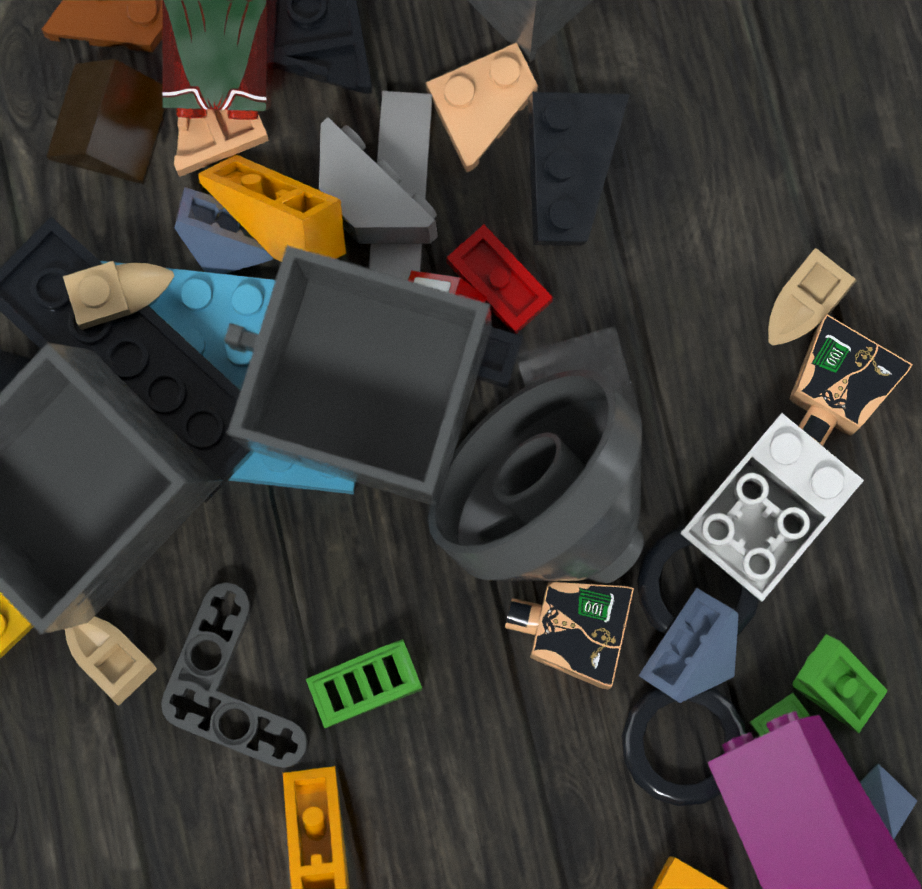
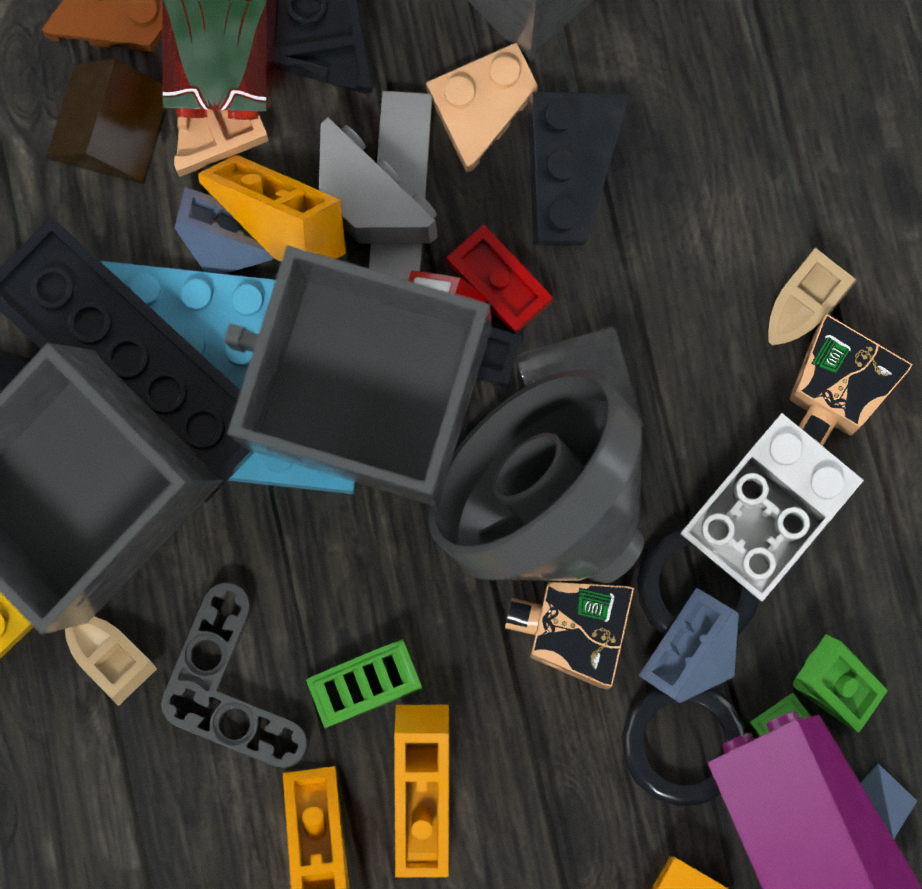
(114, 290): tan plate -> none
(422, 791): none -> light orange slope

